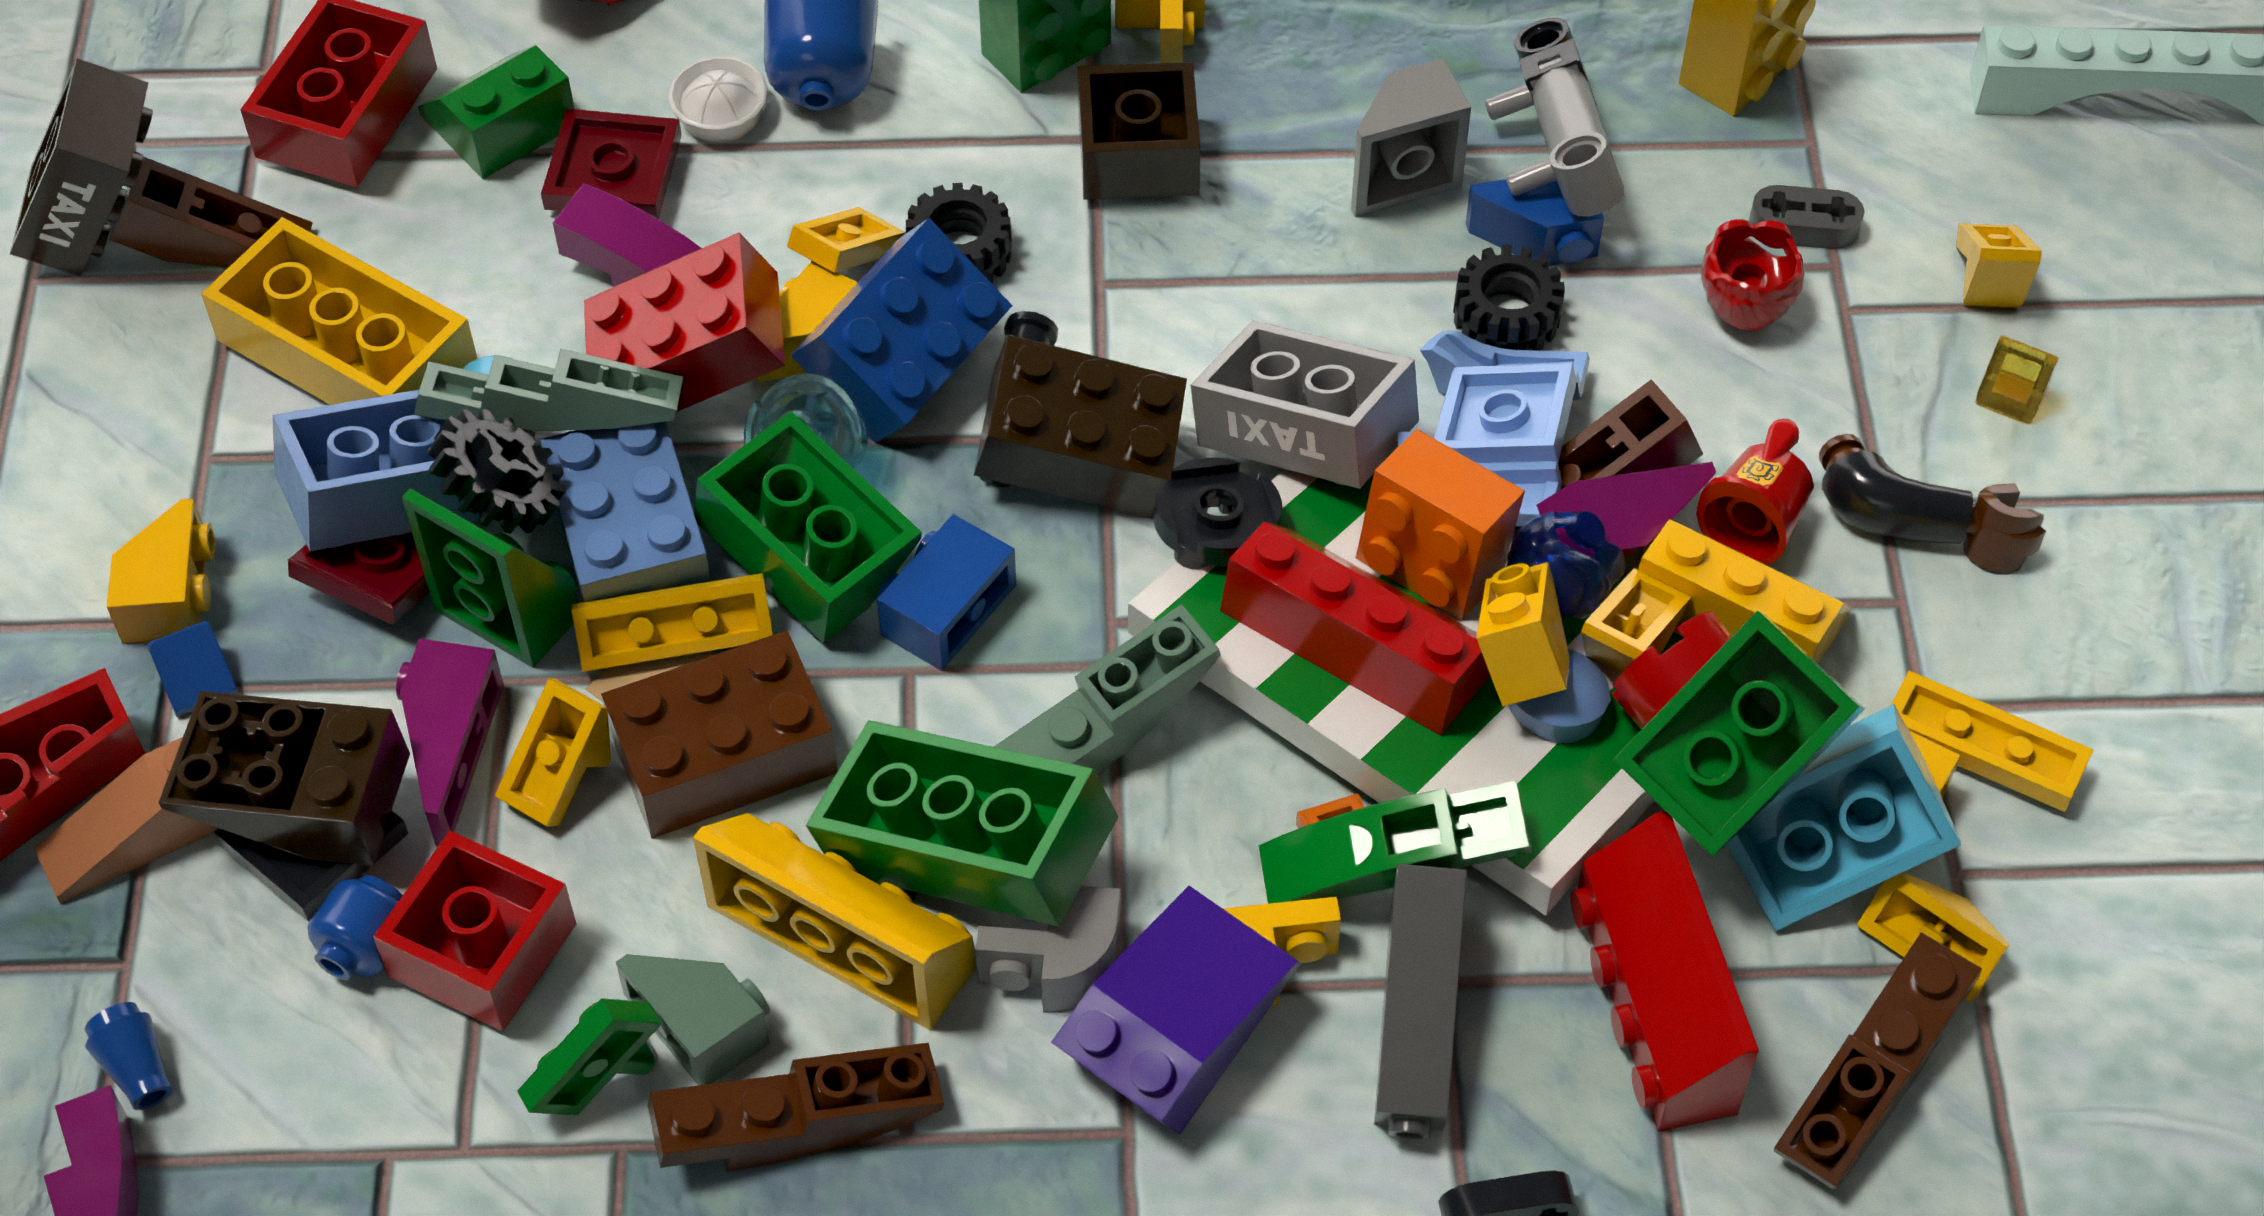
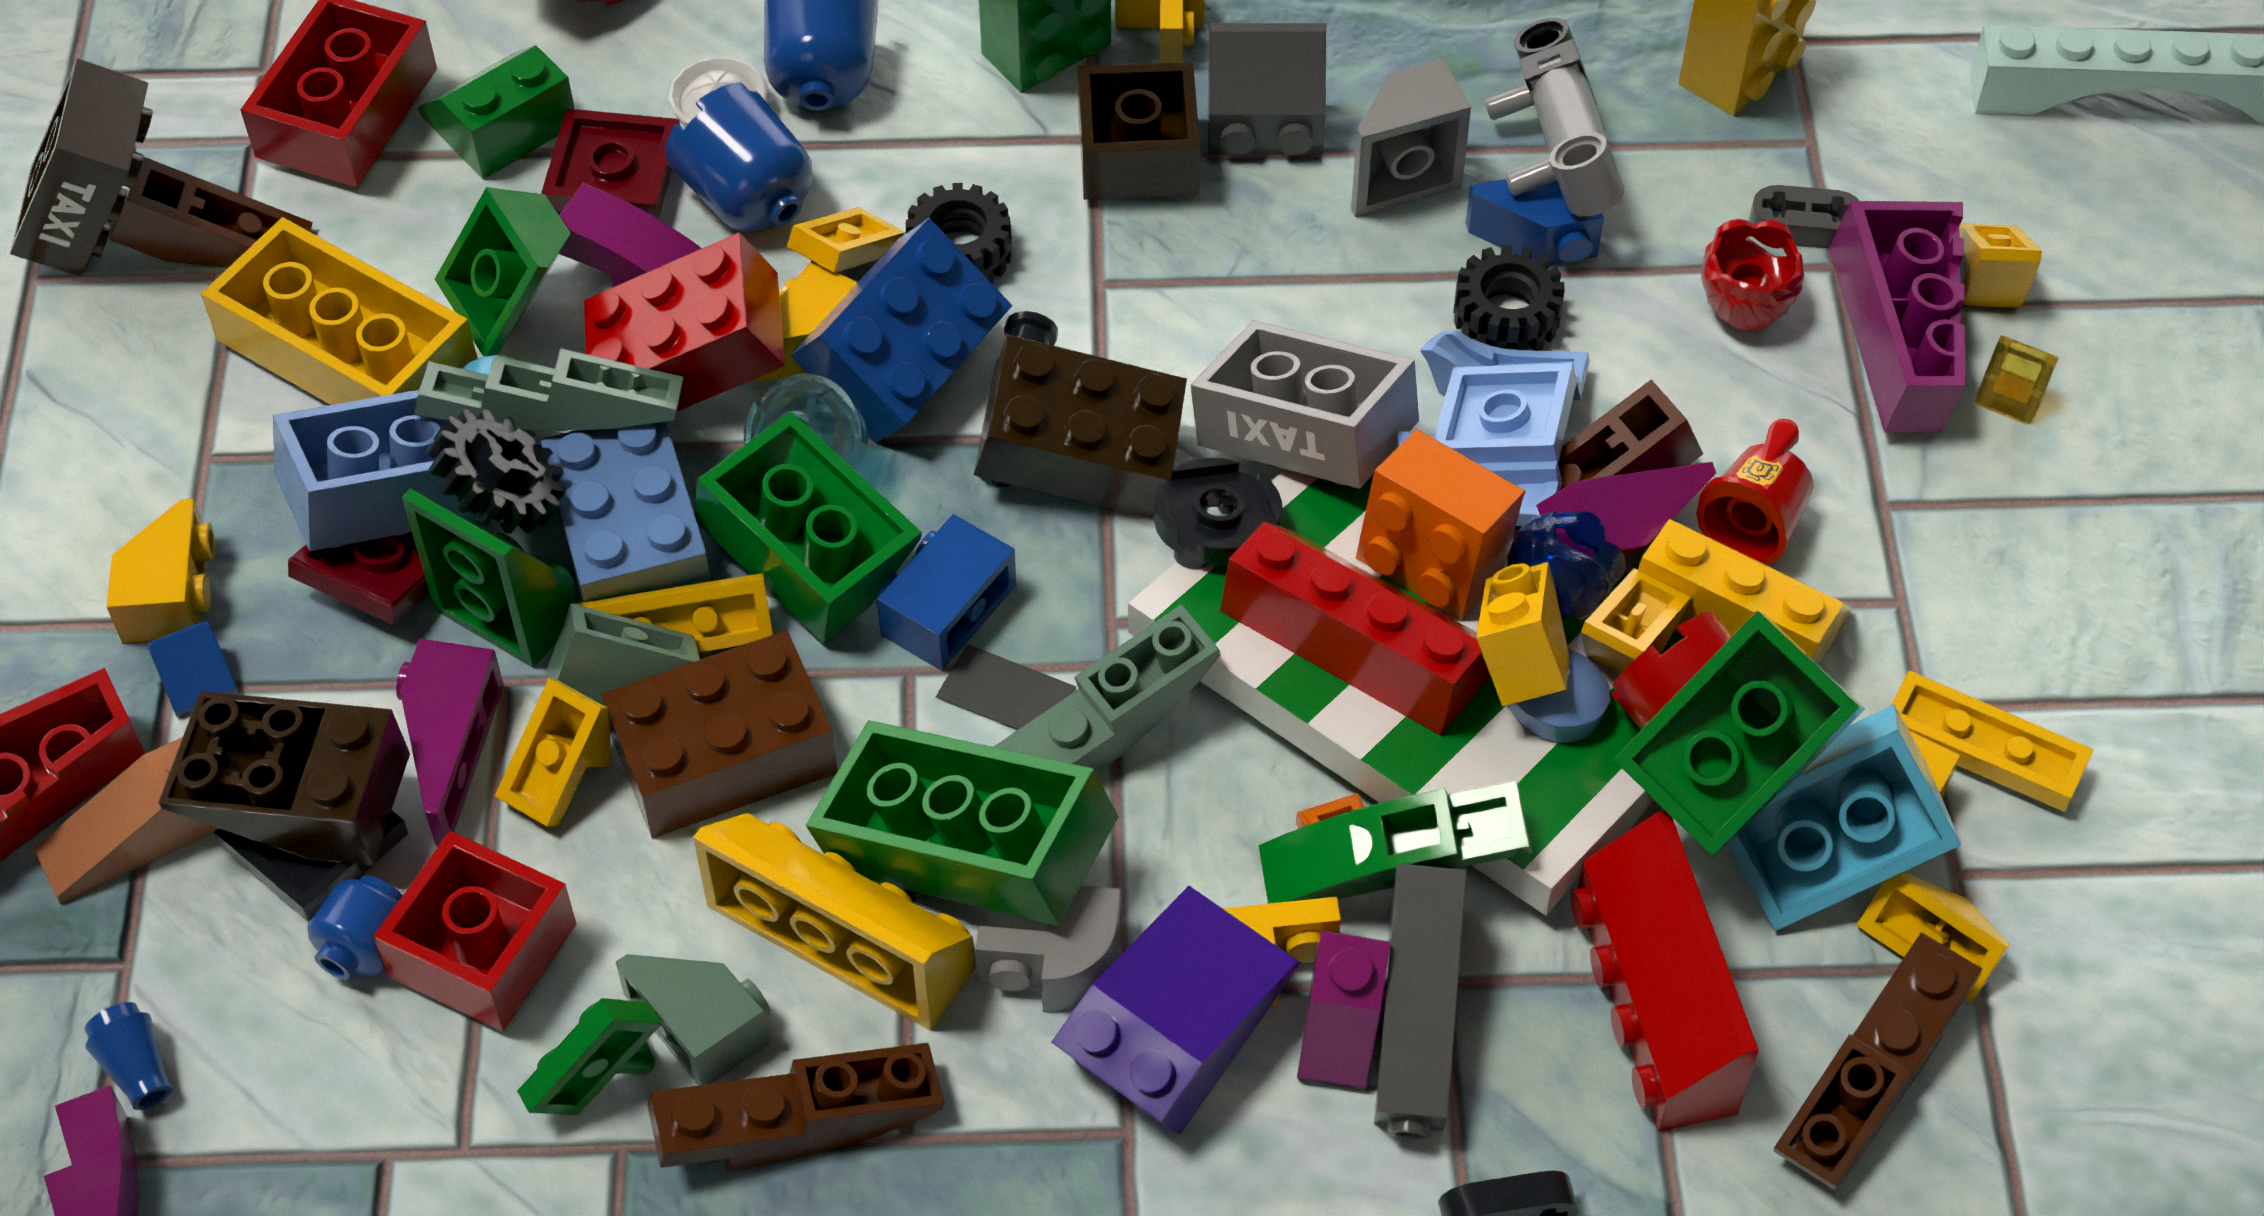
(501, 262): none -> green slope
(610, 651): none -> sand green slope
(741, 160): none -> blue cylinder
(1001, 688): none -> dark grey sticker
(1266, 88): none -> dark grey slope
(1343, 1009): none -> magenta slope
(1893, 506): black piece -> none
(1905, 306): none -> magenta wedge

